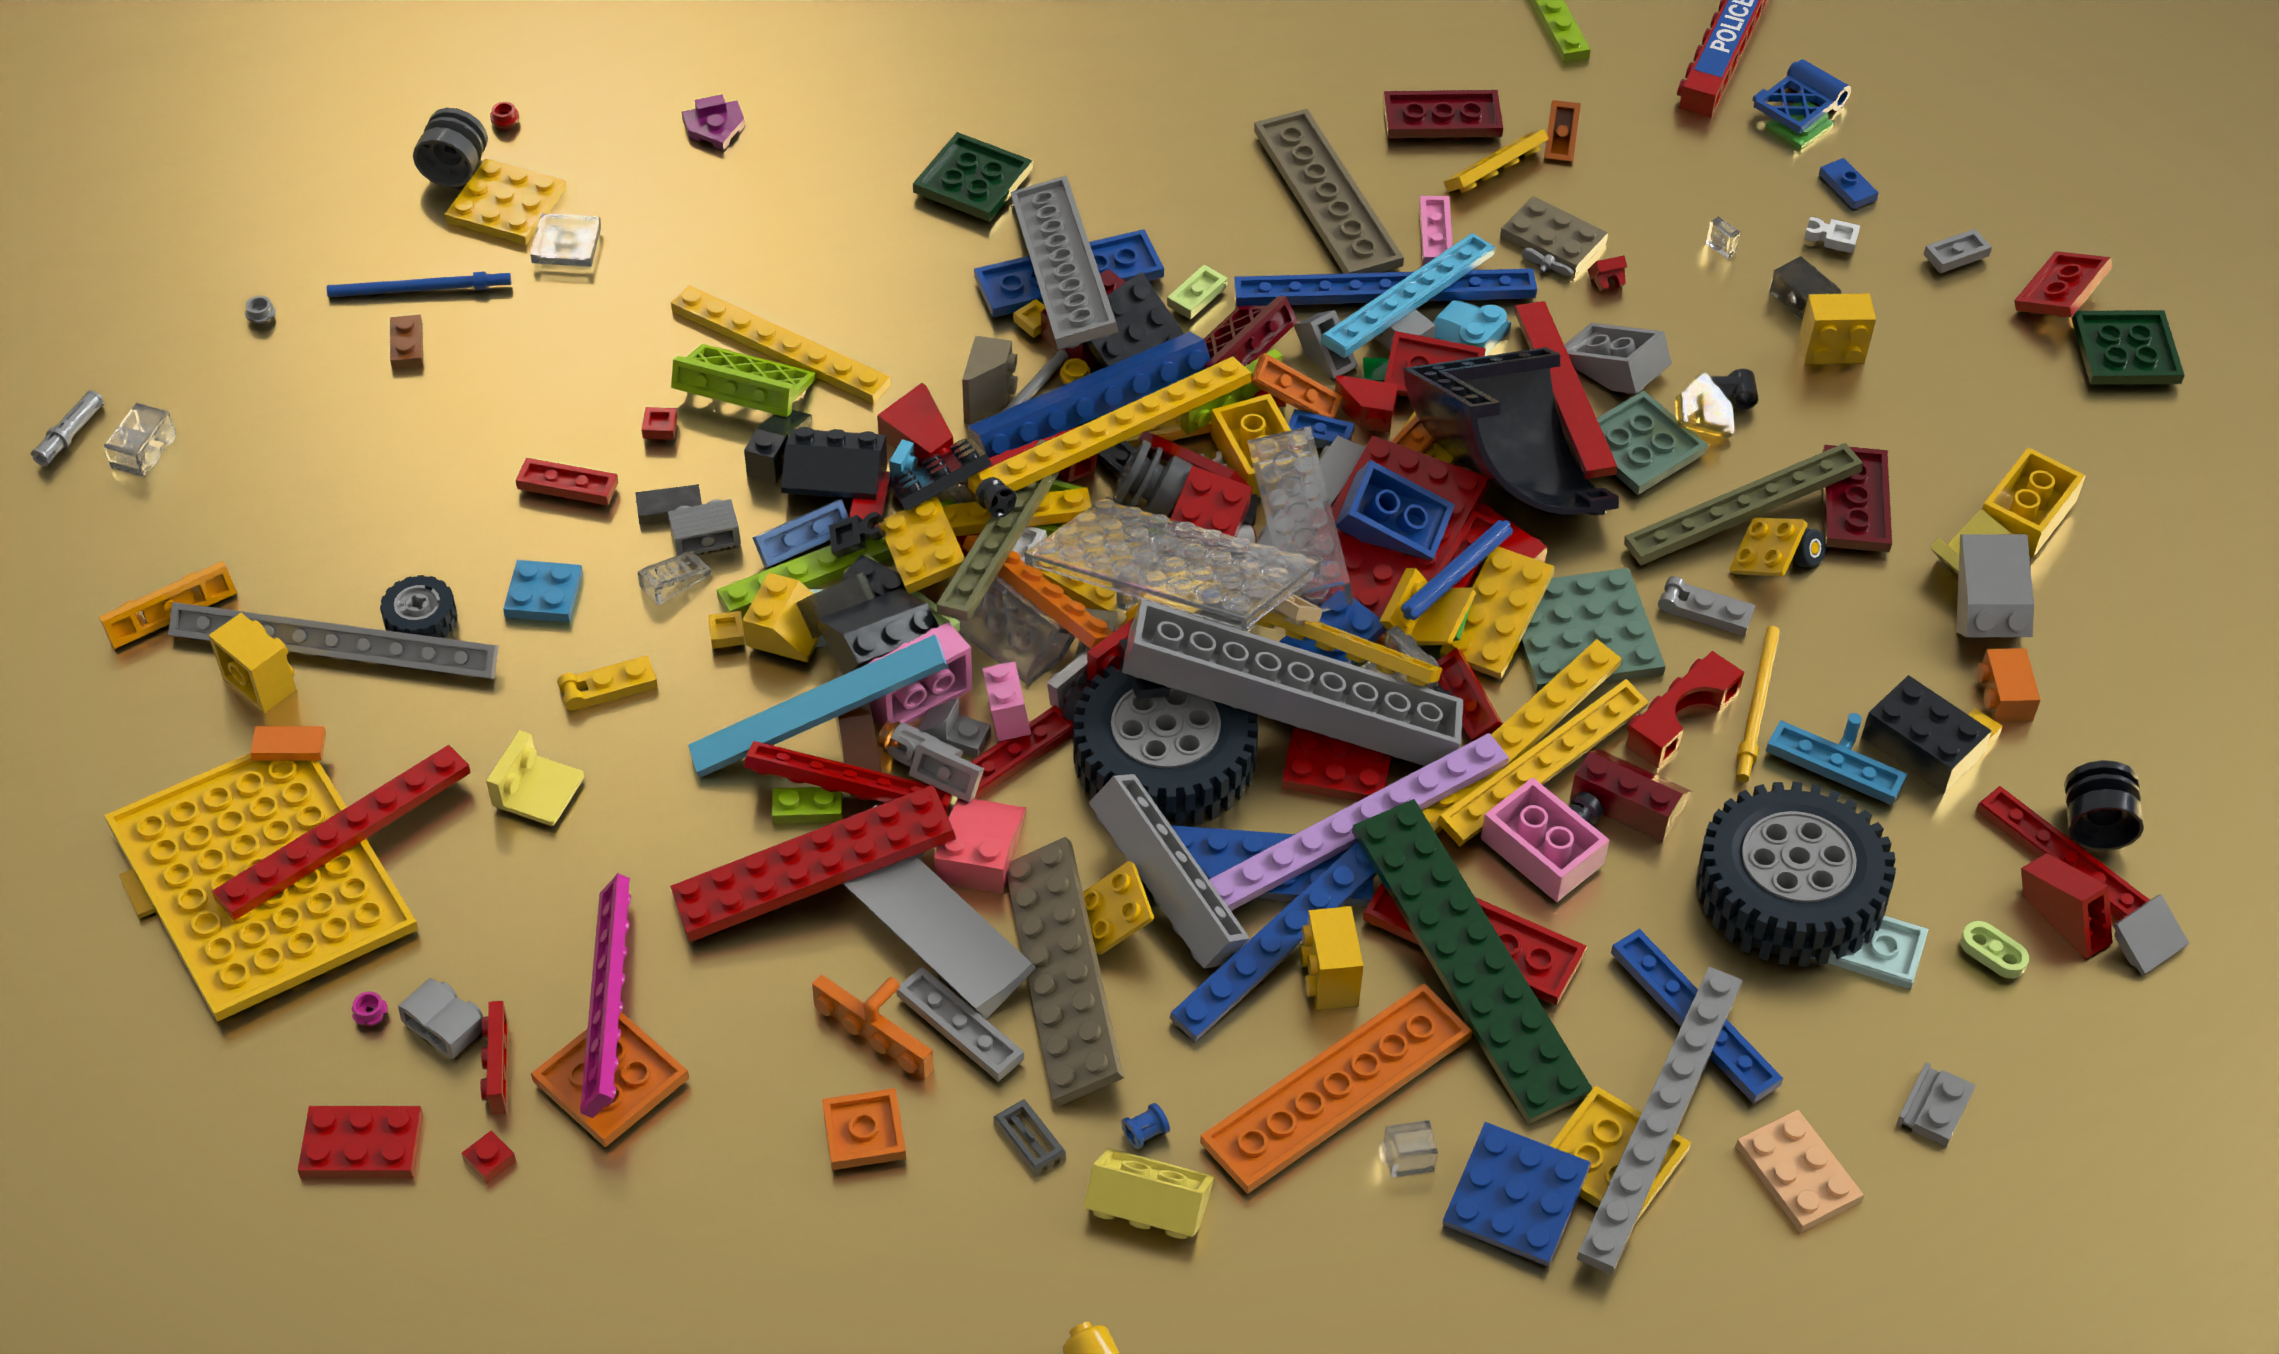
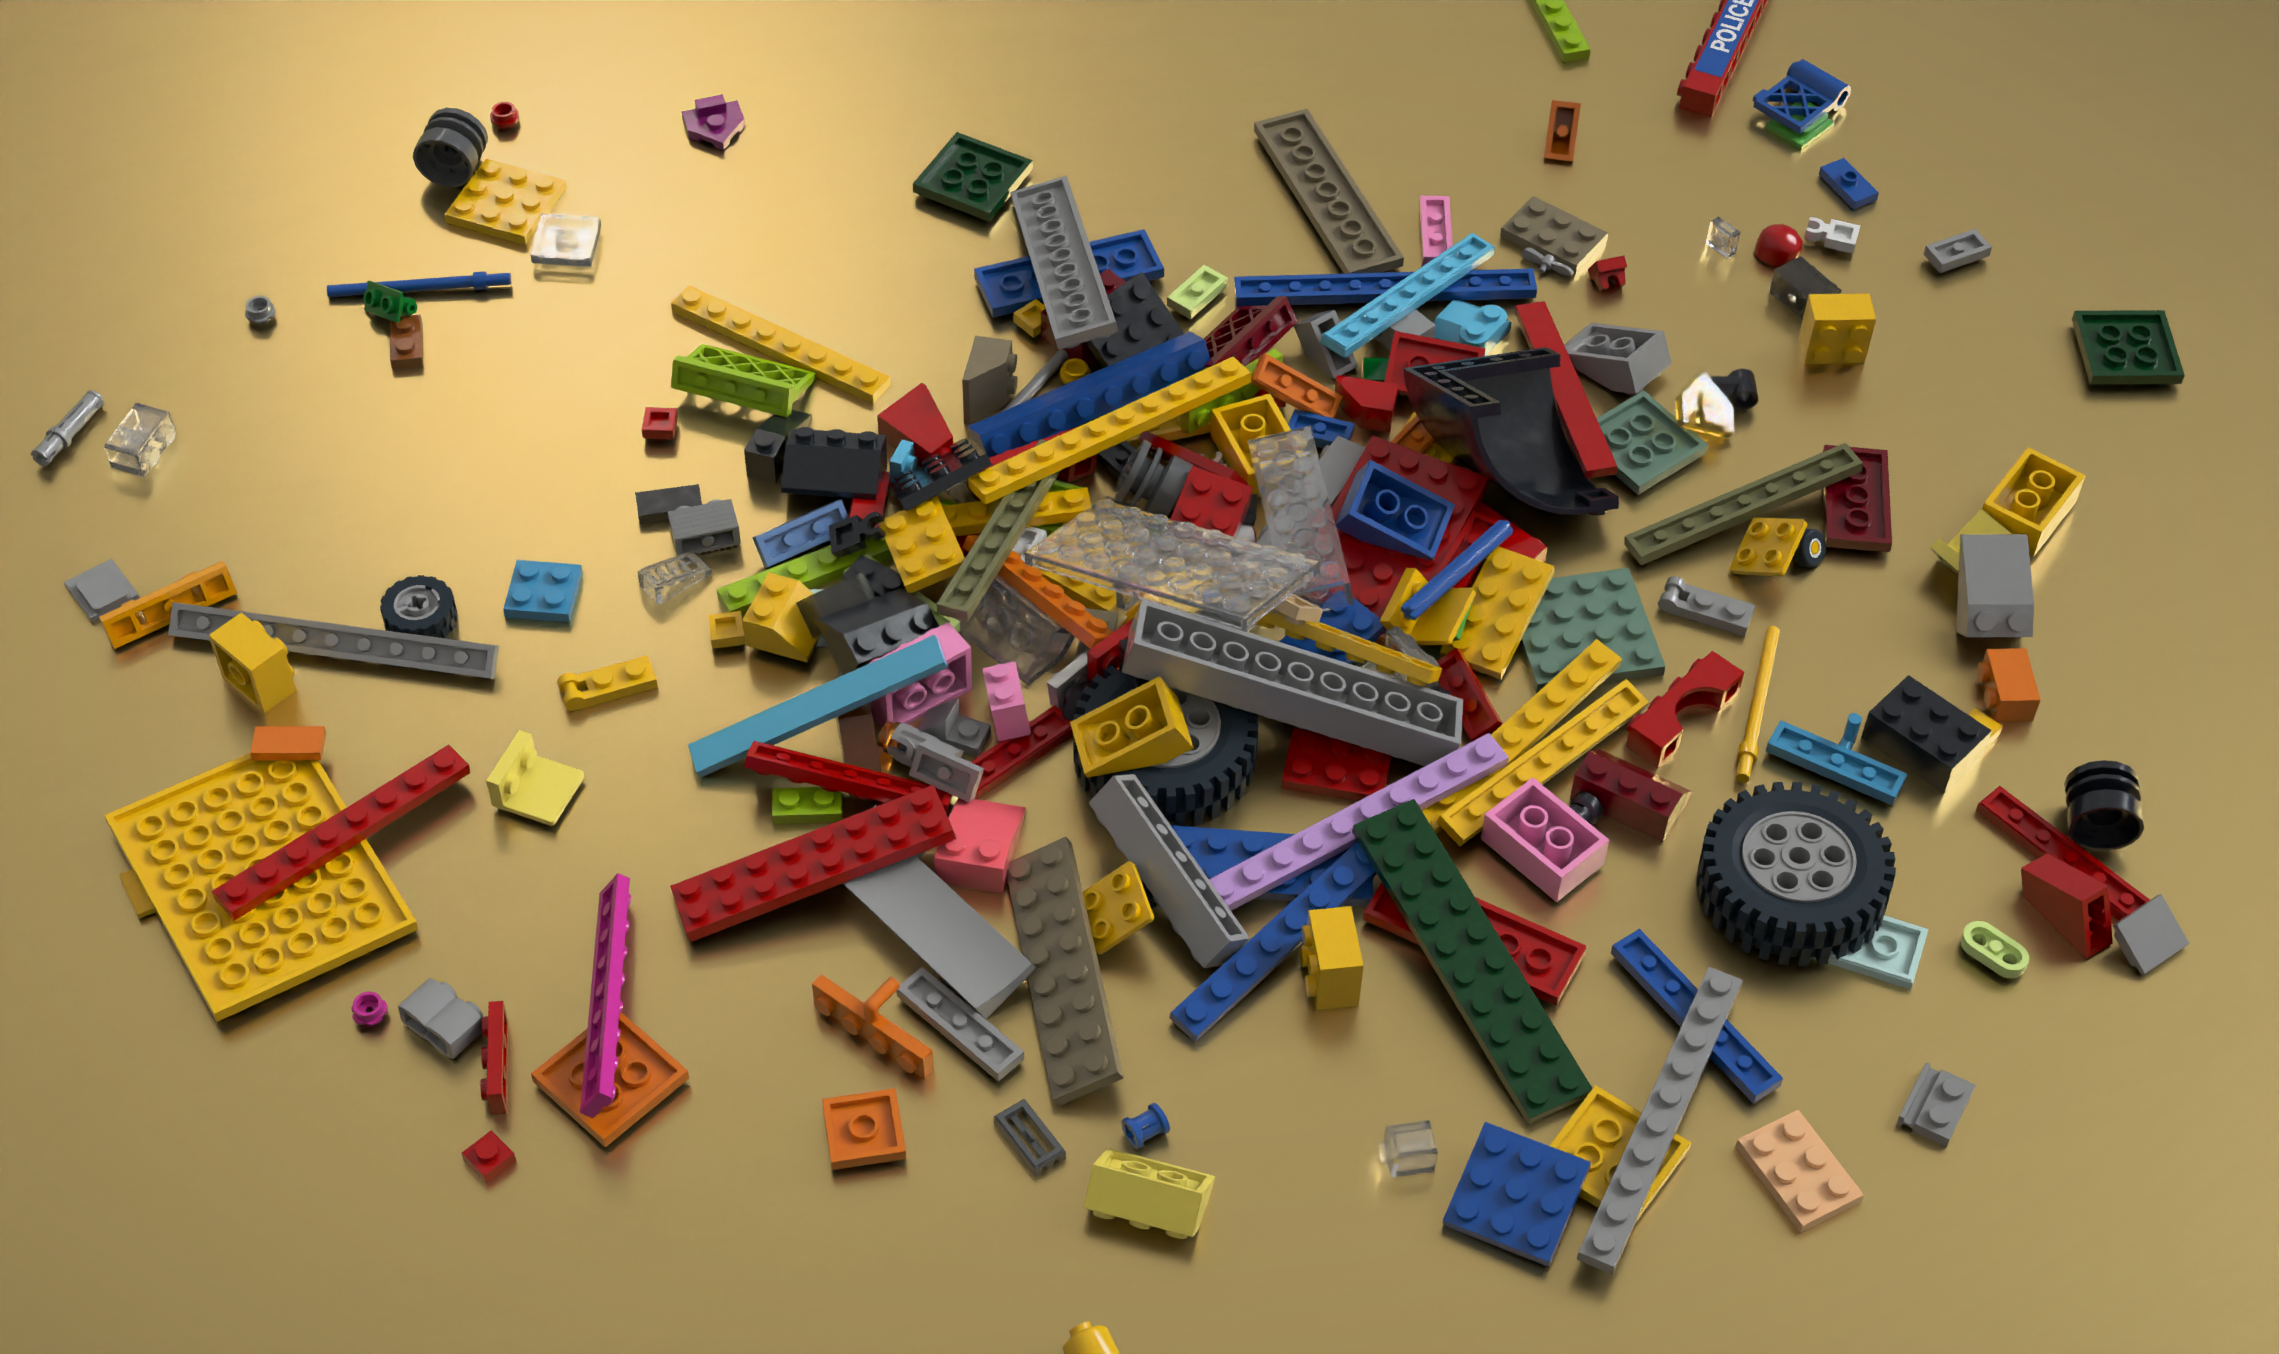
(101, 589): none -> light grey piece
(360, 1142): red plate -> none
(387, 302): none -> green hinge
(567, 481): red plate -> none
(995, 497): black wheel -> none
(1132, 731): none -> yellow slope
(1335, 1088): orange plate -> none
(1442, 114): dark red plate -> none
(1503, 157): yellow plate -> none
(1778, 245): none -> red hair
(2063, 284): red plate -> none

